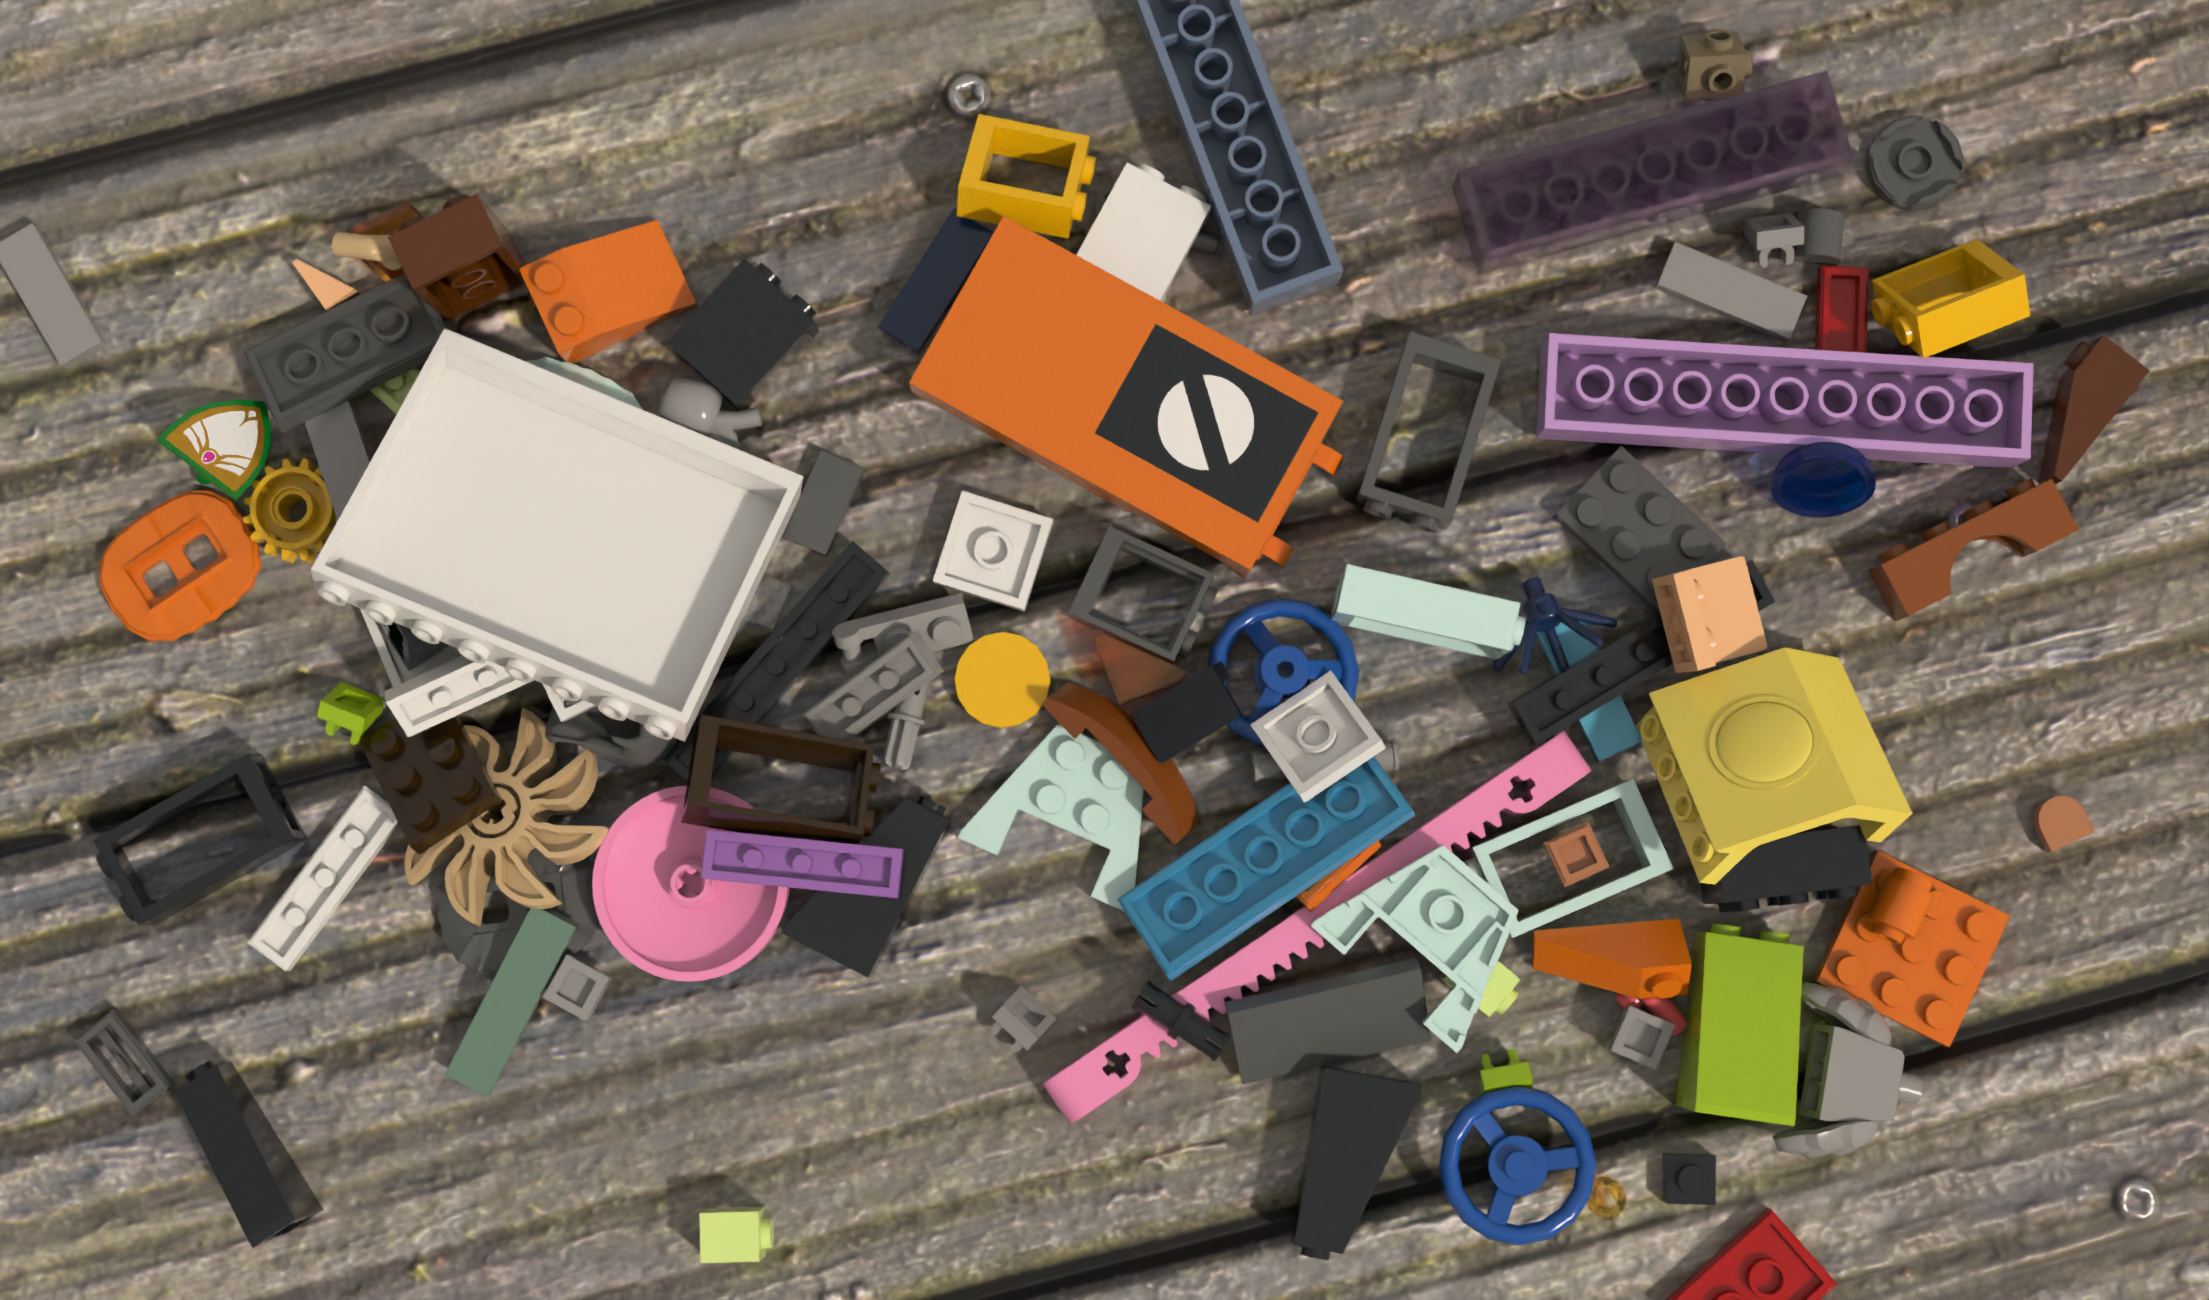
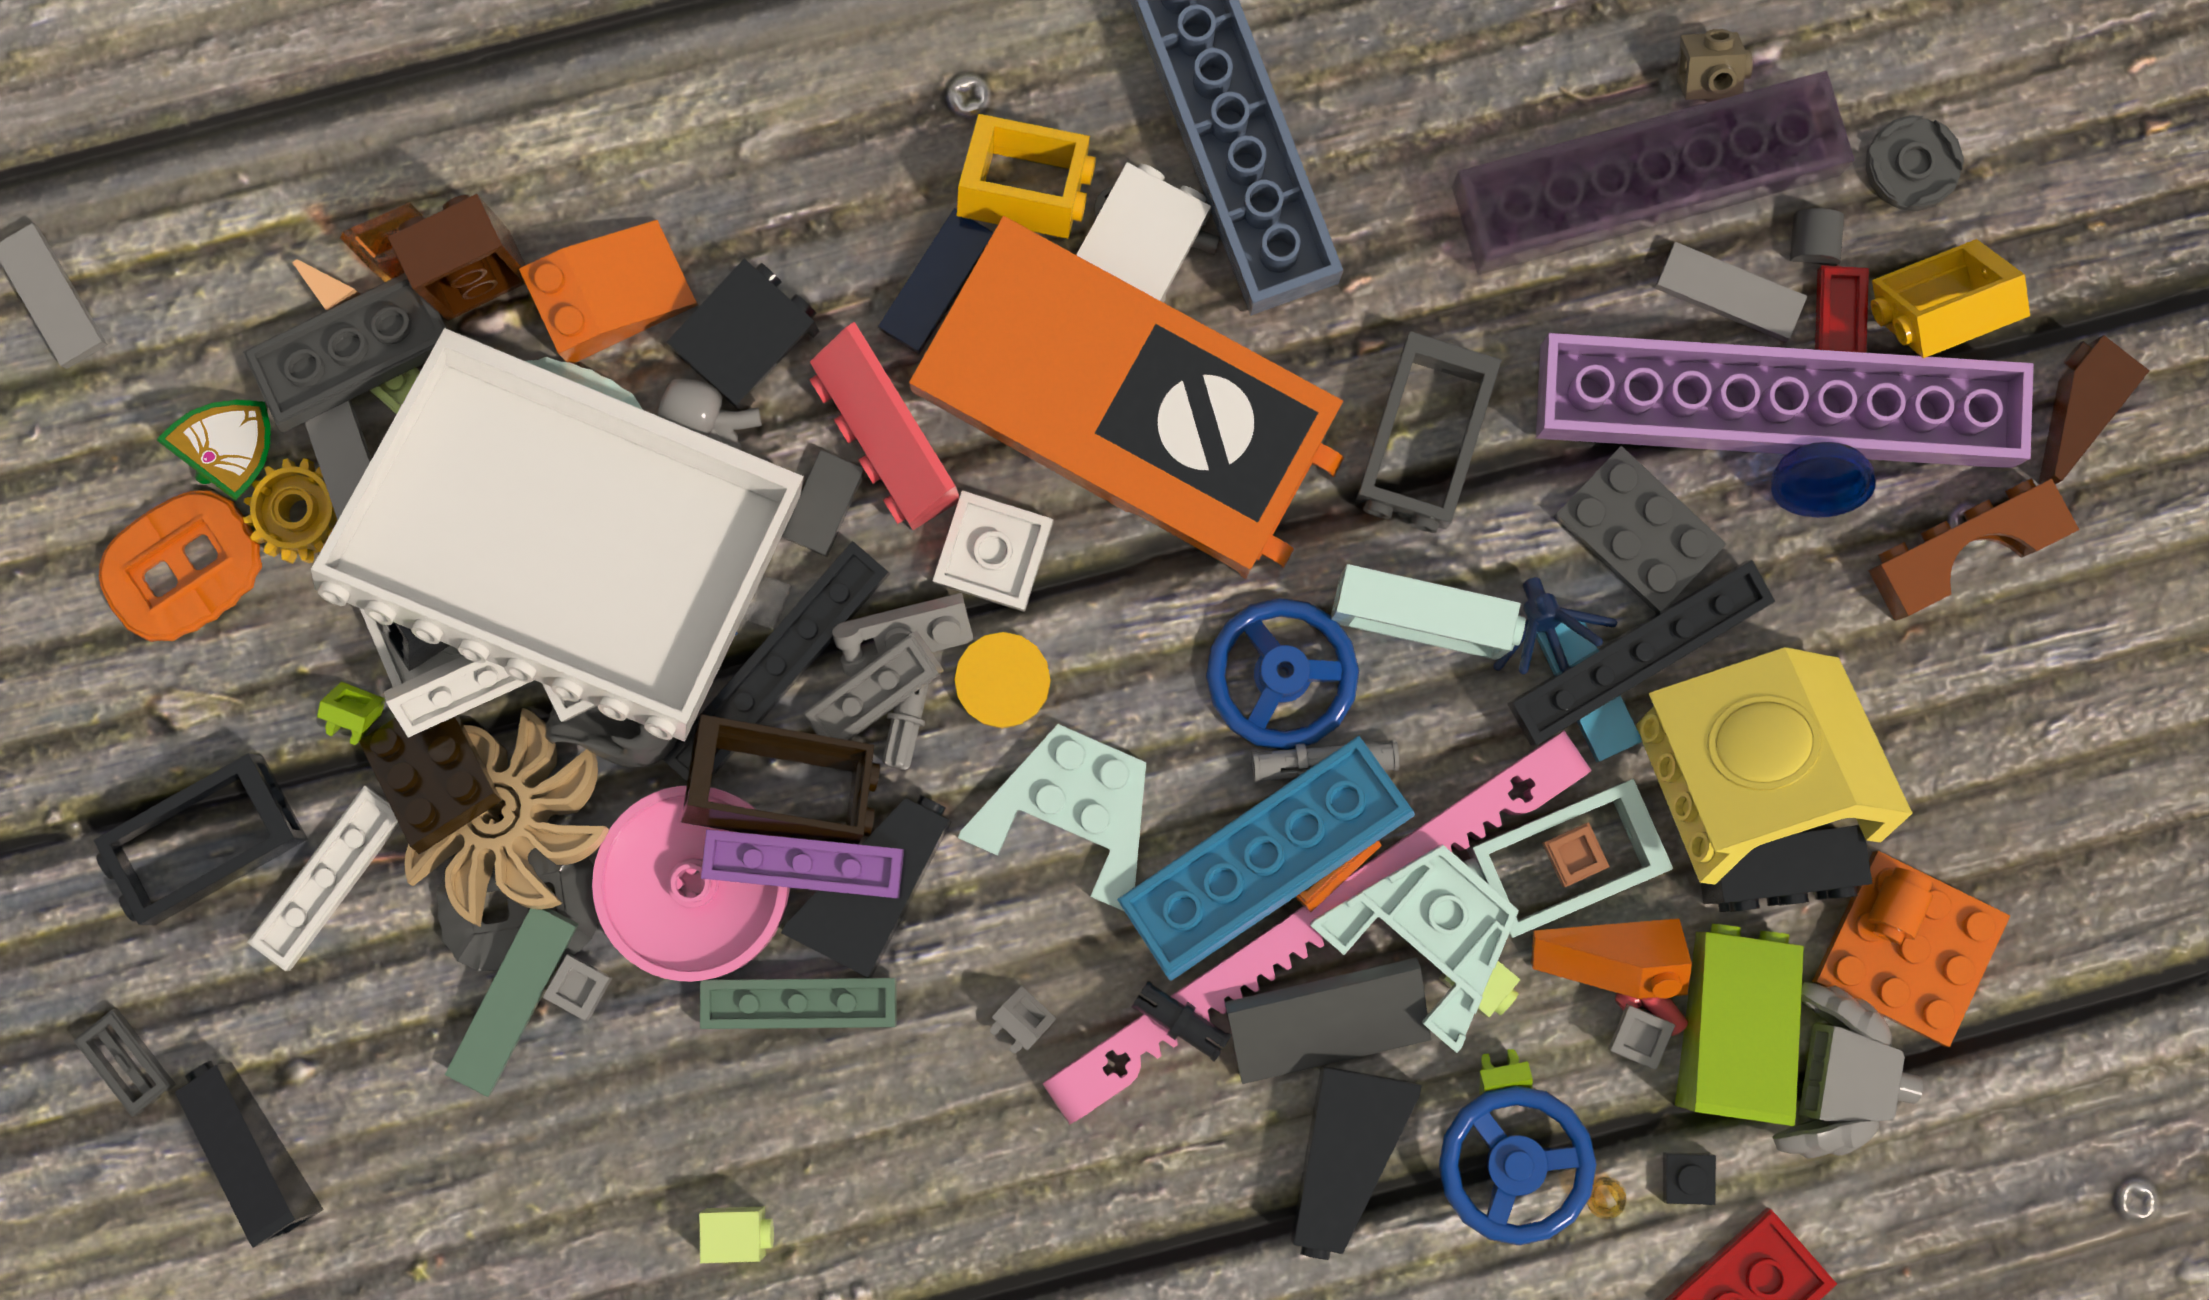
(366, 247): tan arm -> none
(798, 1003): none -> sand green plate
(884, 429): none -> coral slope
(1099, 573): dark grey window -> none
(1115, 729): dark orange slope -> none
(1133, 672): clear orange slope -> none
(1187, 713): black panel -> none
(1318, 736): white plate -> none
(1709, 614): light nougat bracket -> none
(1774, 232): light grey tile -> none
(2060, 822): nougat tile -> none

